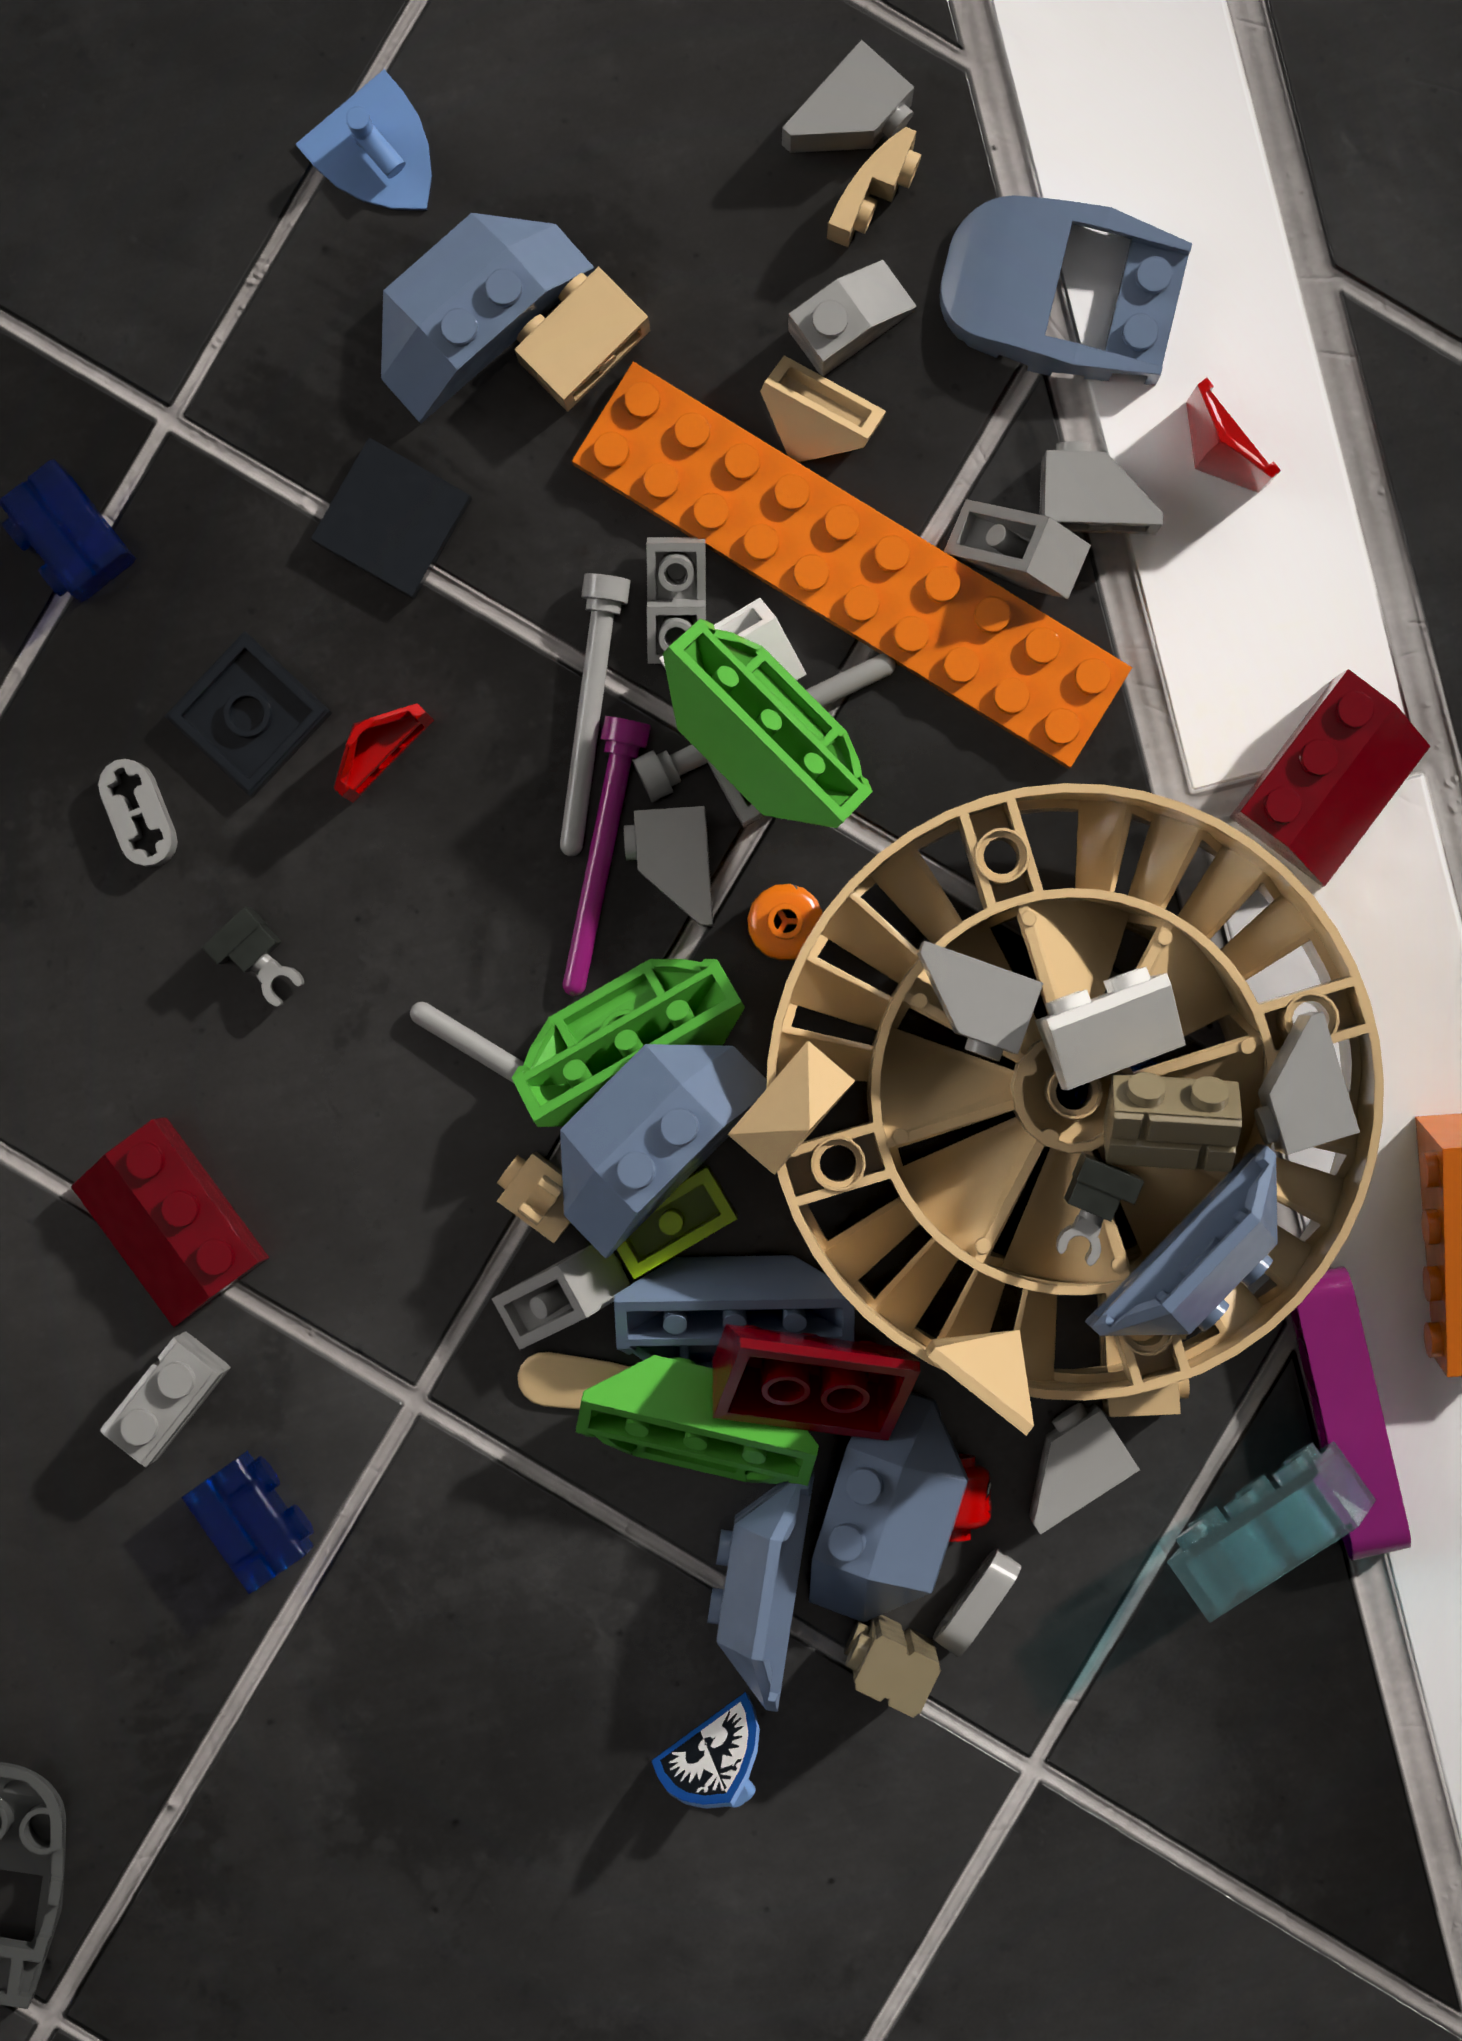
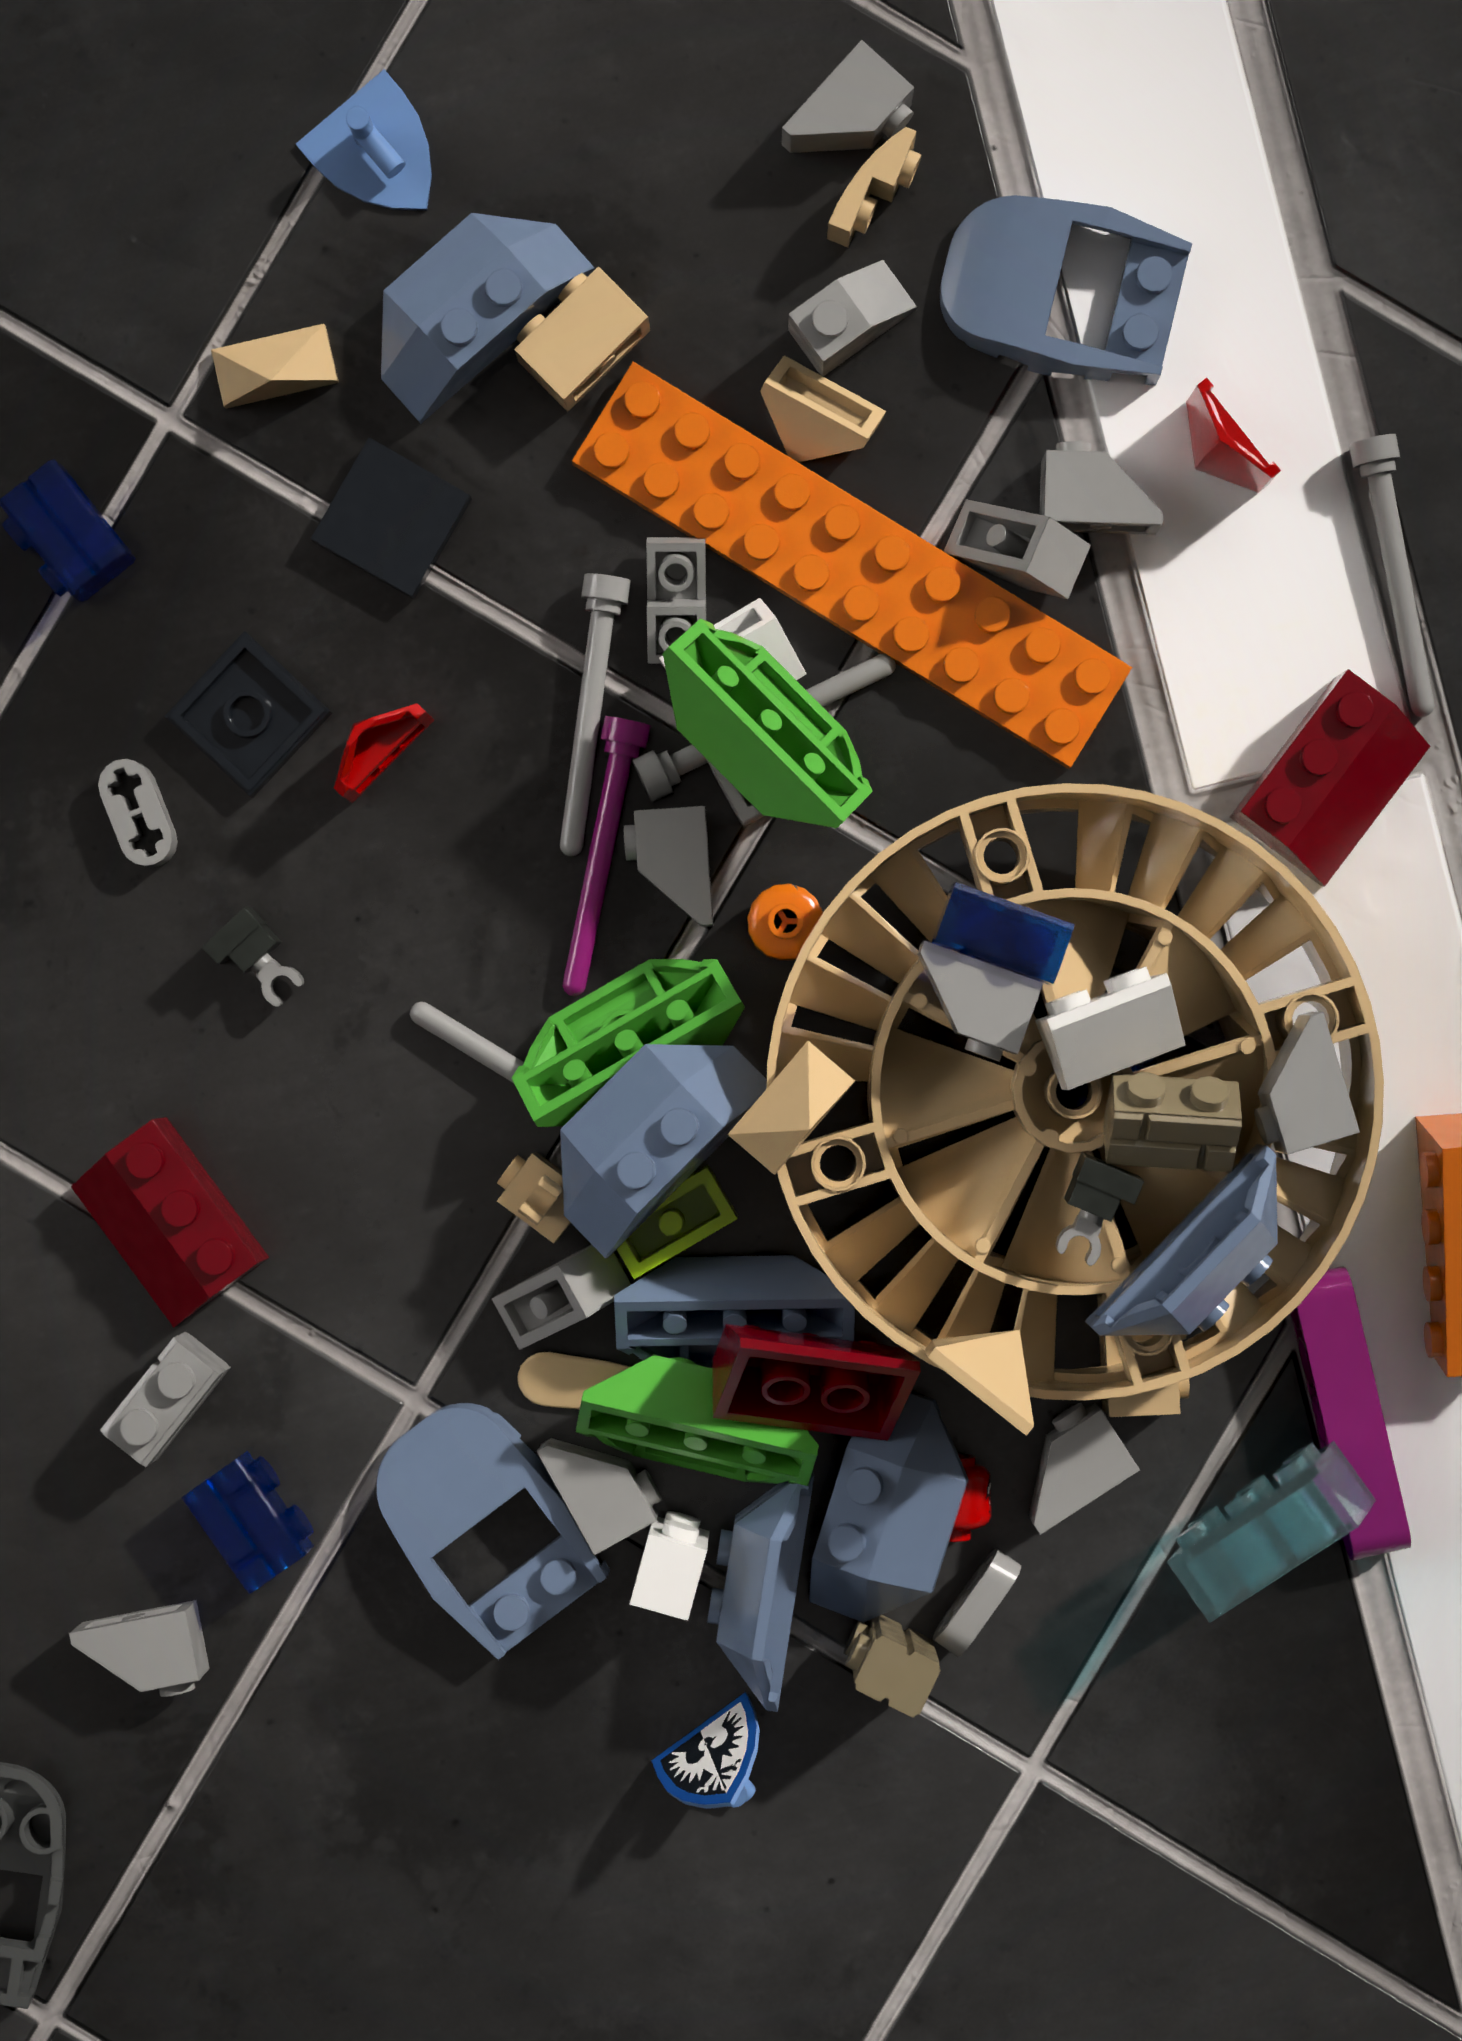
(149, 1647): none -> light grey slope
(274, 366): none -> tan slope
(451, 1477): none -> sand blue slope
(601, 1492): none -> light grey slope
(671, 1565): none -> white brick
(1003, 933): none -> clear blue brick
(1376, 462): none -> light grey piece

